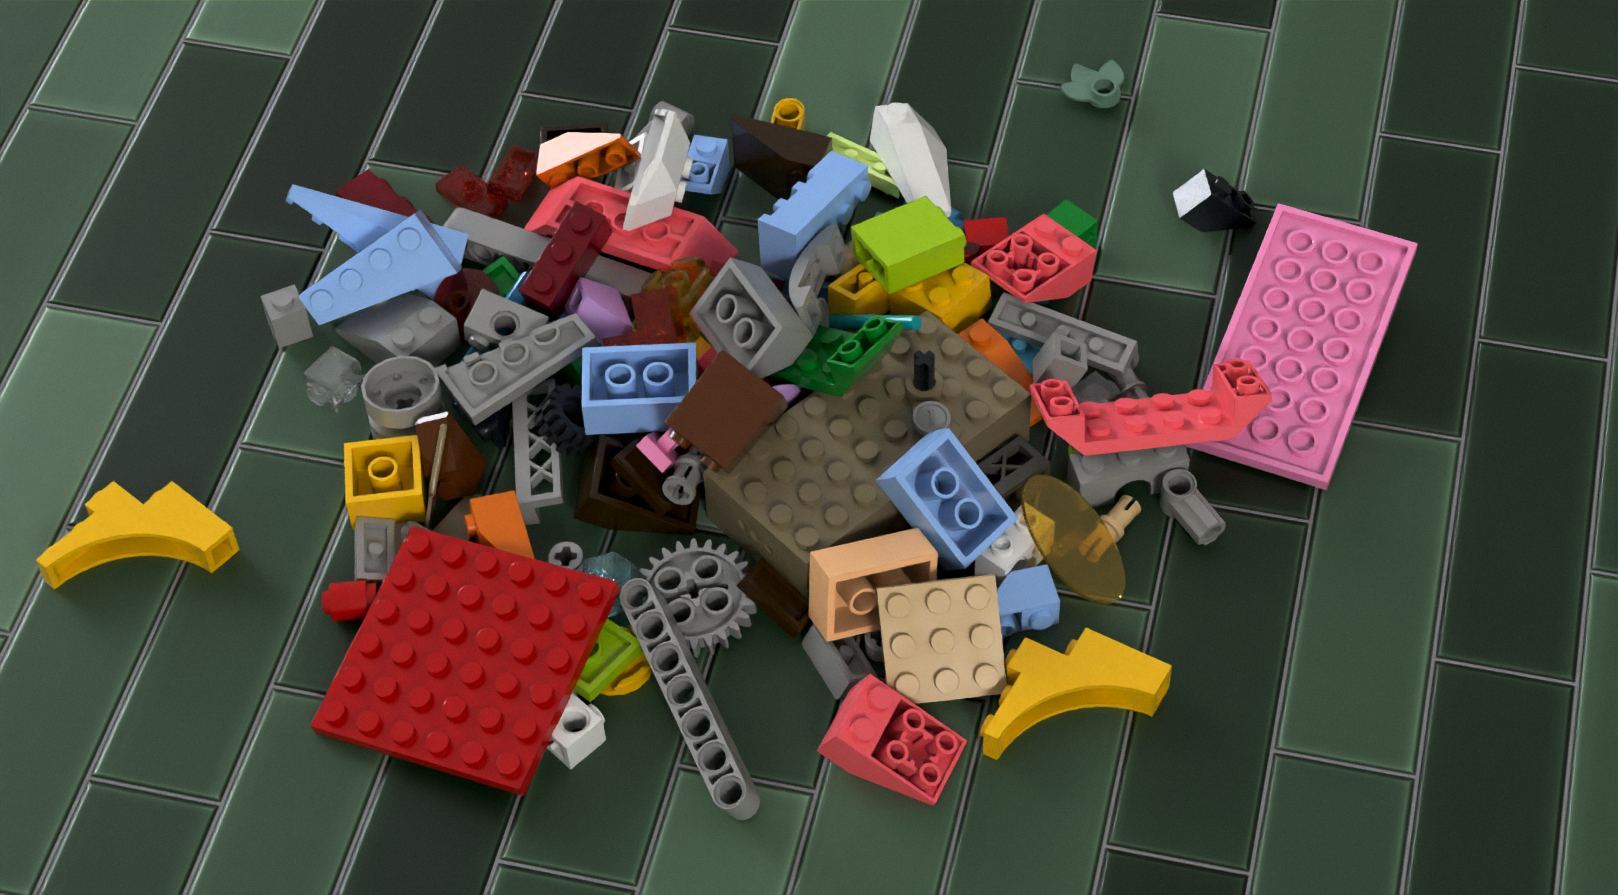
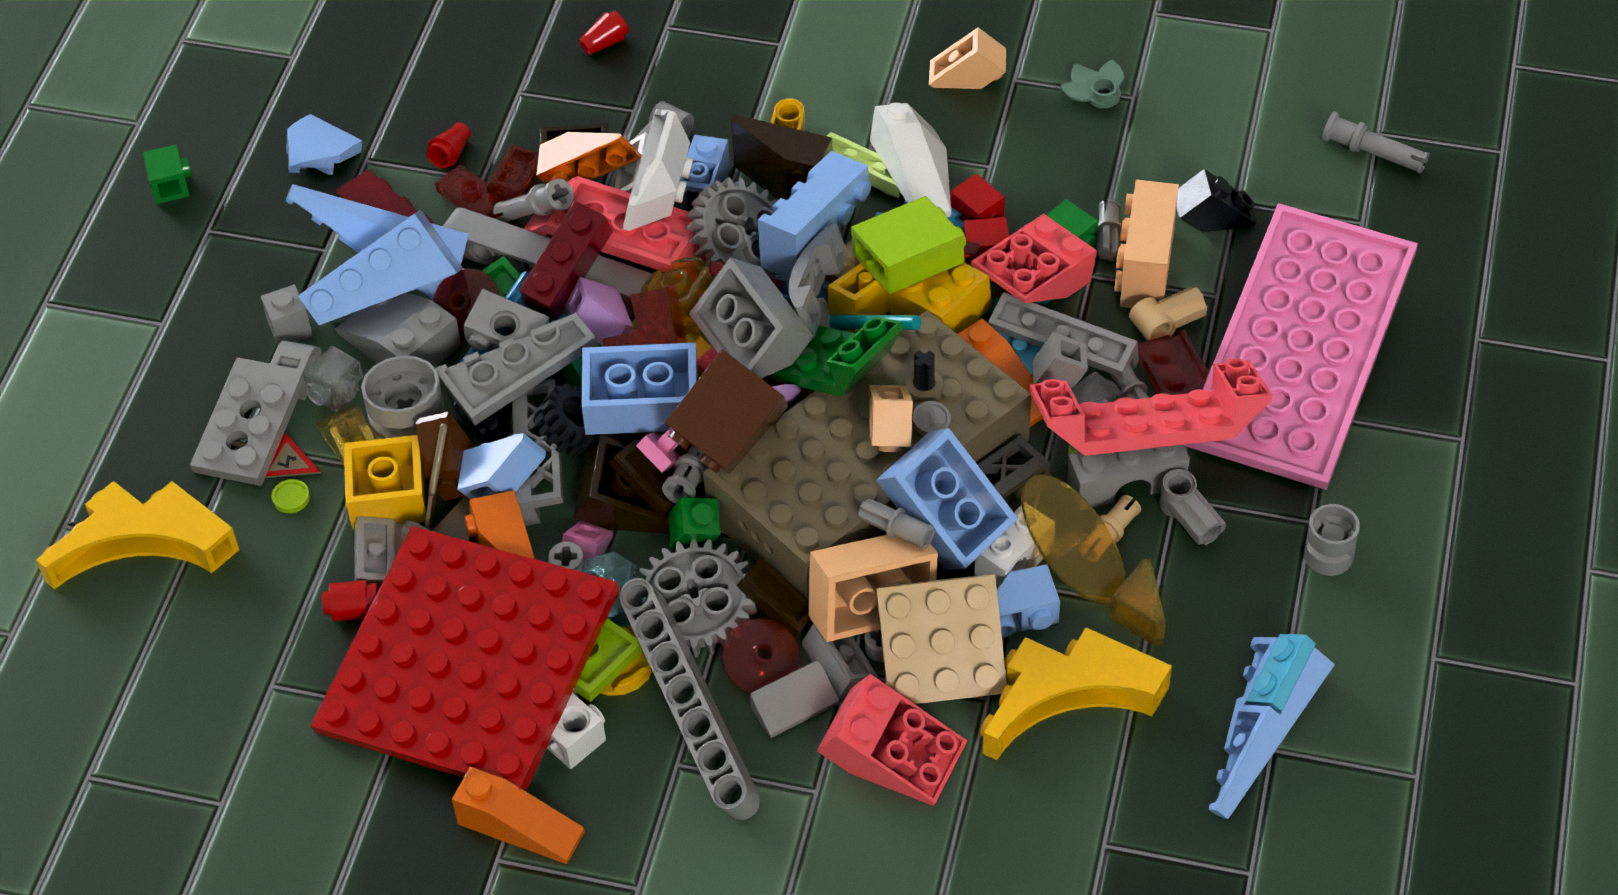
(167, 173): none -> green brick
(250, 385): none -> light grey hinge
(288, 460): none -> piece
(290, 496): none -> lime piece
(318, 145): none -> light blue slope
(343, 428): none -> clear yellow slope
(446, 147): none -> red cone
(499, 466): none -> light blue slope
(514, 816): none -> orange slope
(540, 200): none -> light grey pin
(590, 538): none -> bright pink slope
(604, 33): none -> red cone
(694, 520): none -> green brick
(727, 221): none -> light grey gear
(742, 659): none -> clear red dish
(793, 699): none -> light grey slope
(890, 417): none -> light nougat slope
(896, 523): none -> light grey axle
(969, 63): none -> light nougat slope
(977, 199): none -> red brick
(1109, 230): none -> light grey axle
(1138, 604): none -> clear yellow slope
(1148, 242): none -> light nougat brick
(1163, 316): none -> tan piece
(1173, 364): none -> clear red plate
(1258, 729): none -> light blue wedge
(1281, 671): none -> medium azure plate
(1331, 539): none -> light grey wheel
(1359, 138): none -> light grey pin

